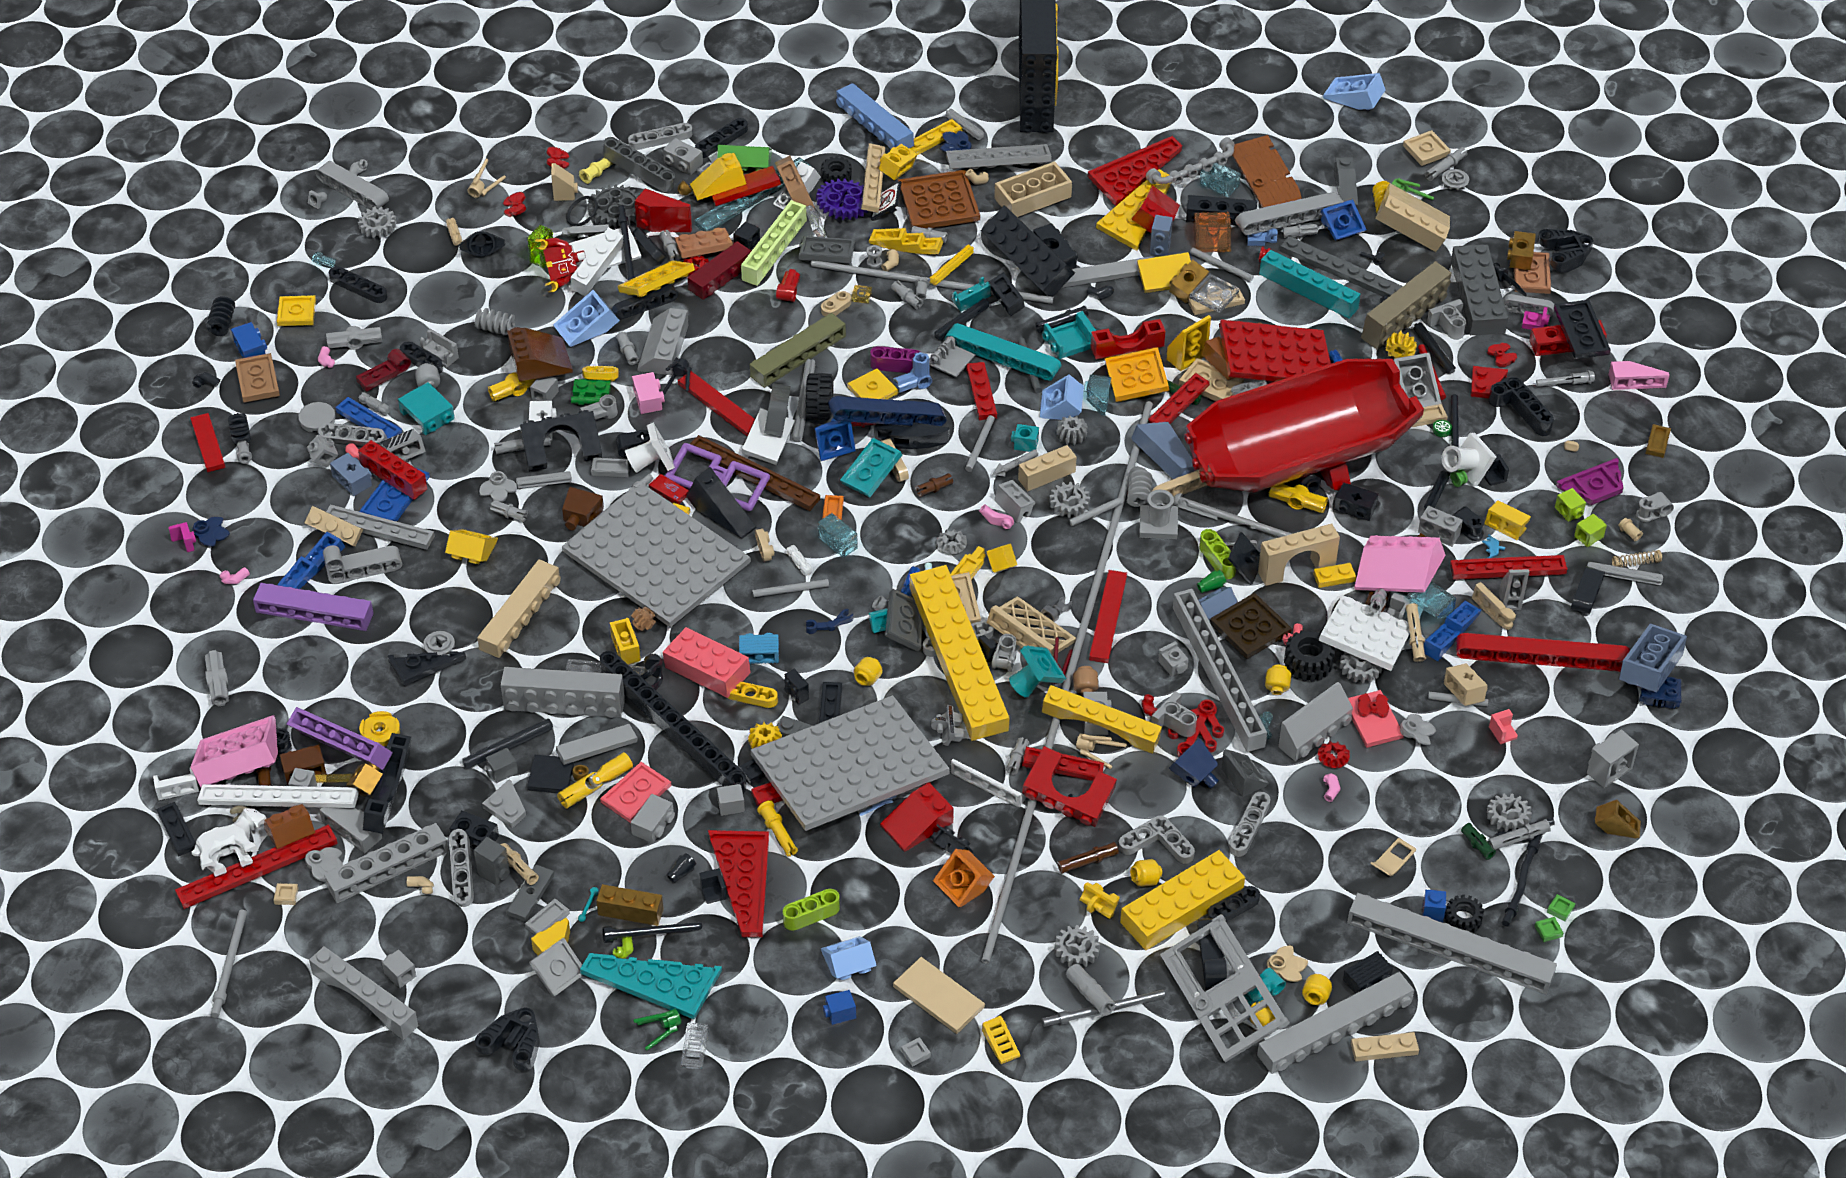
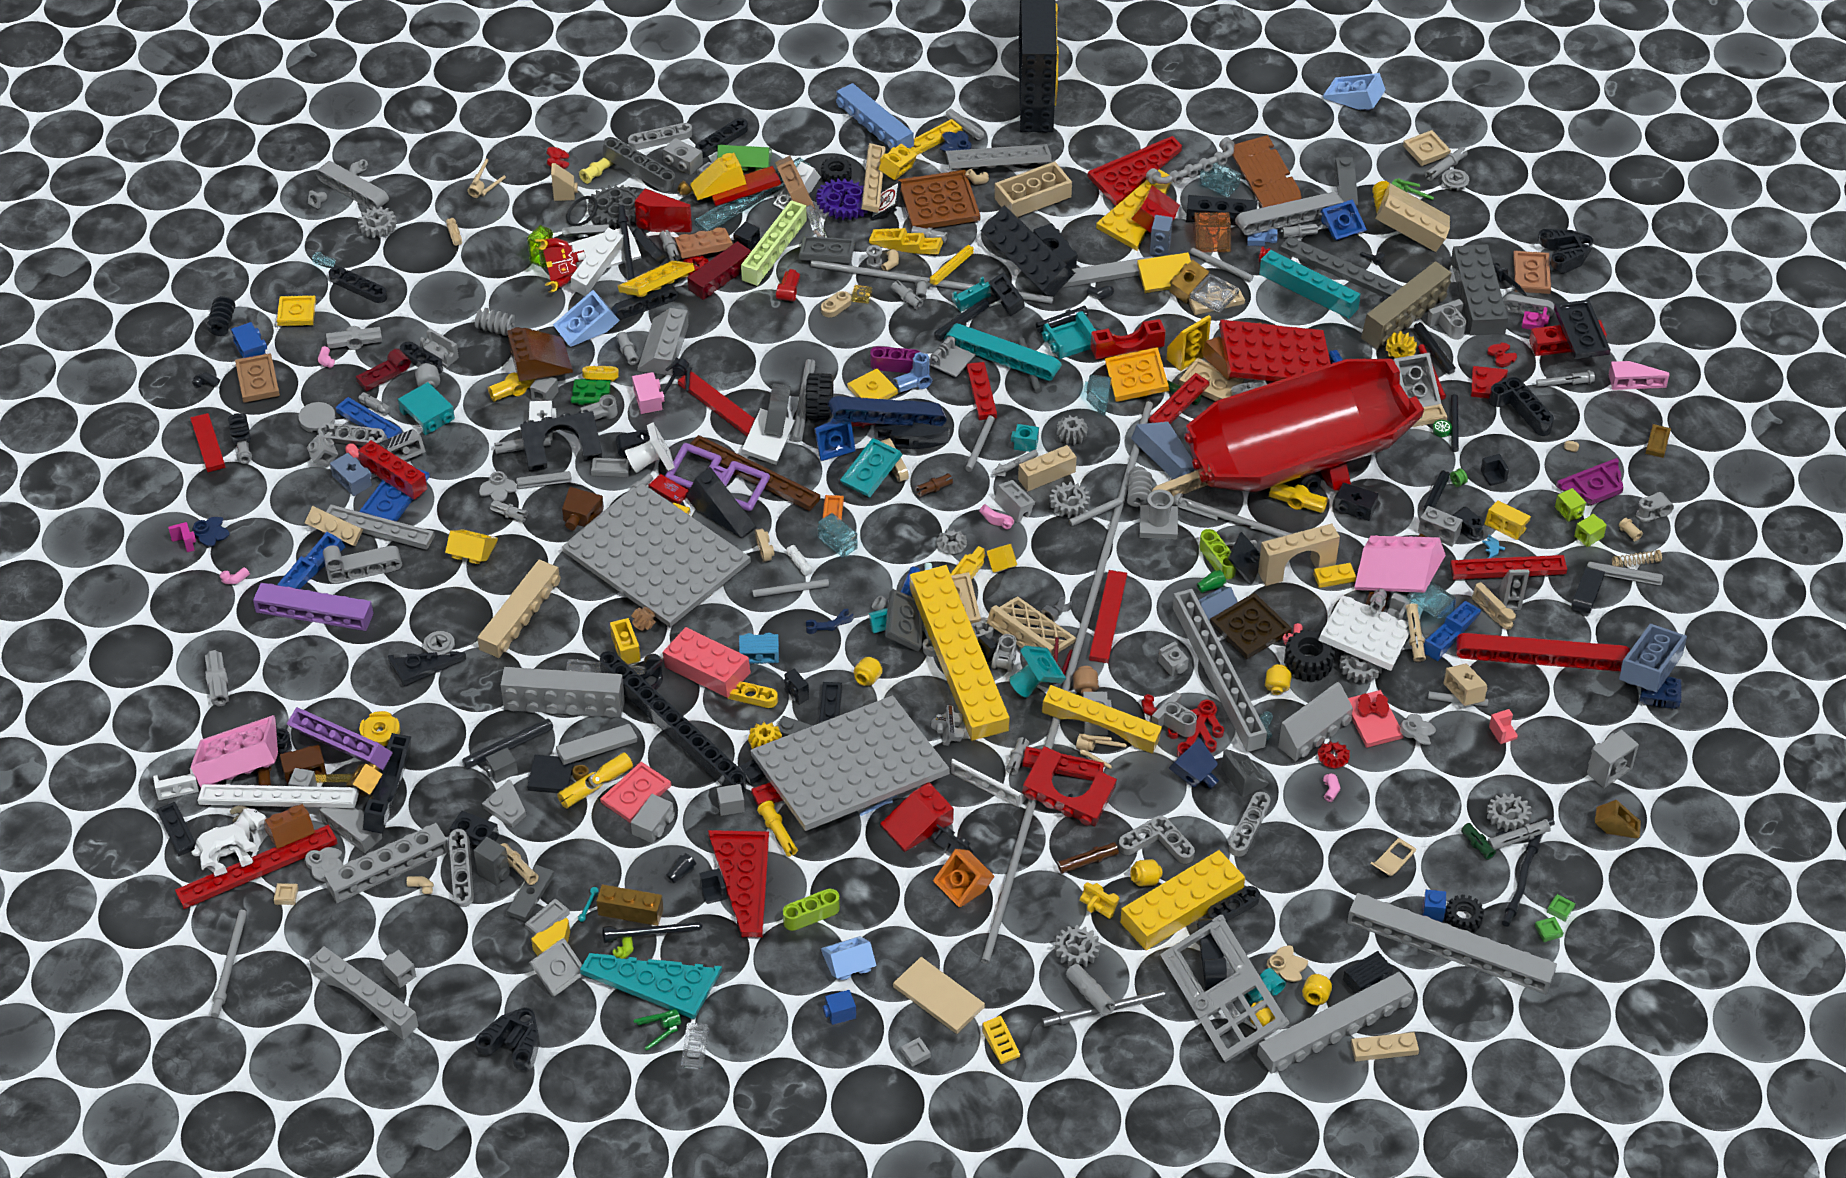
(481, 243): black hat -> none
(516, 201): red piece -> none
(797, 350): olive brick -> none
(1062, 399): light blue slope -> none
(1472, 457): white plant -> none
(1522, 250): pearl gold brick -> none

